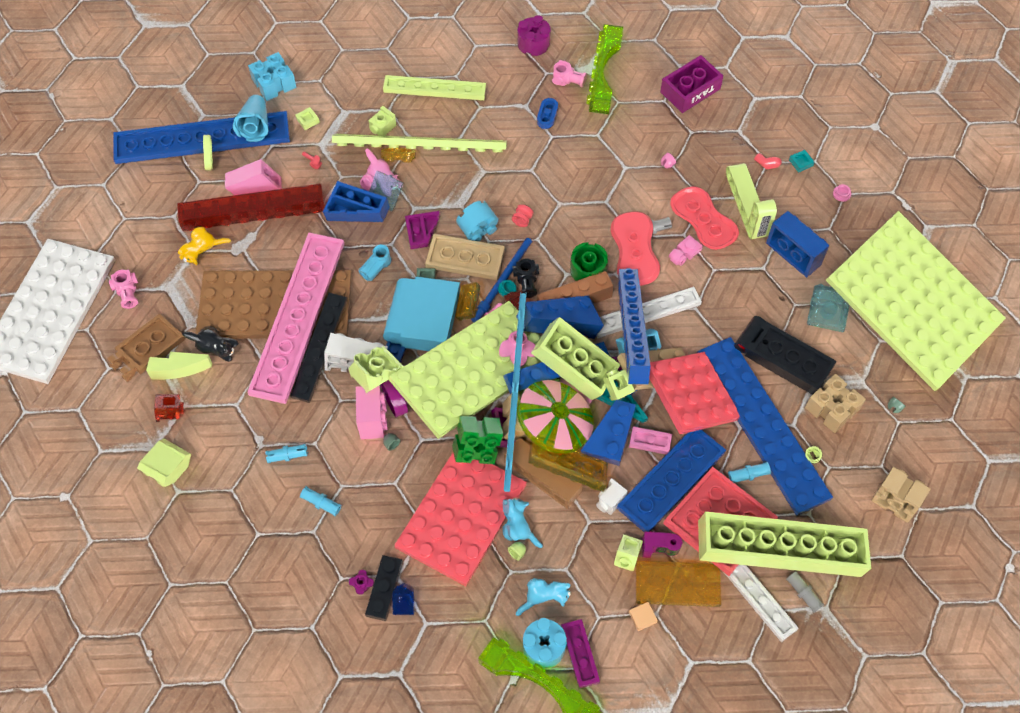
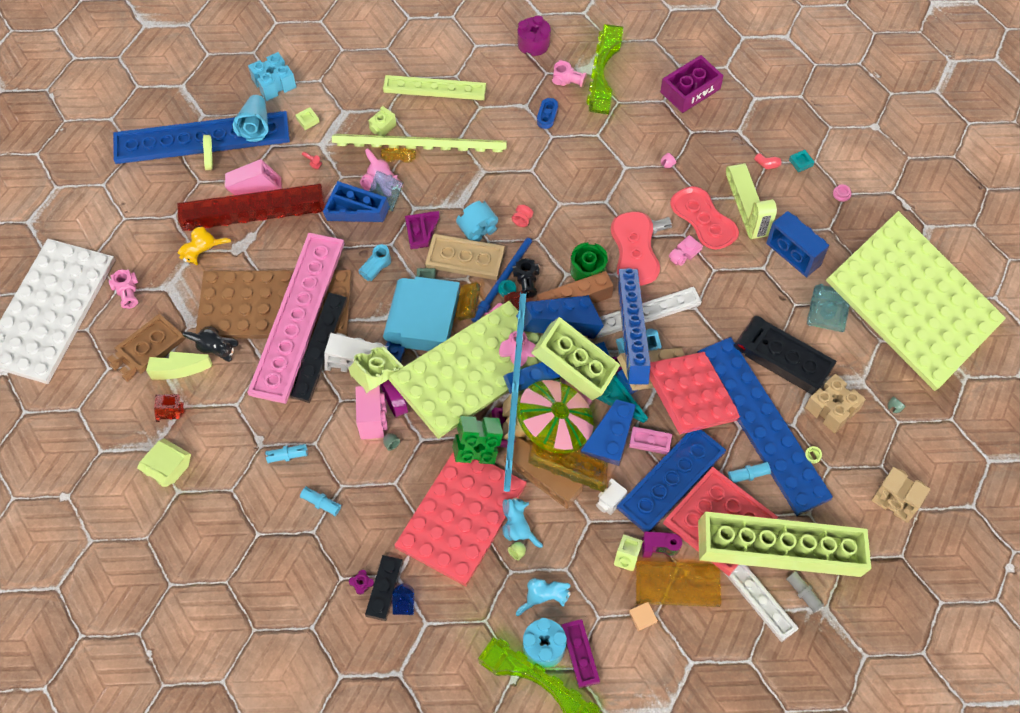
(623, 388): yellowish green brick -> none

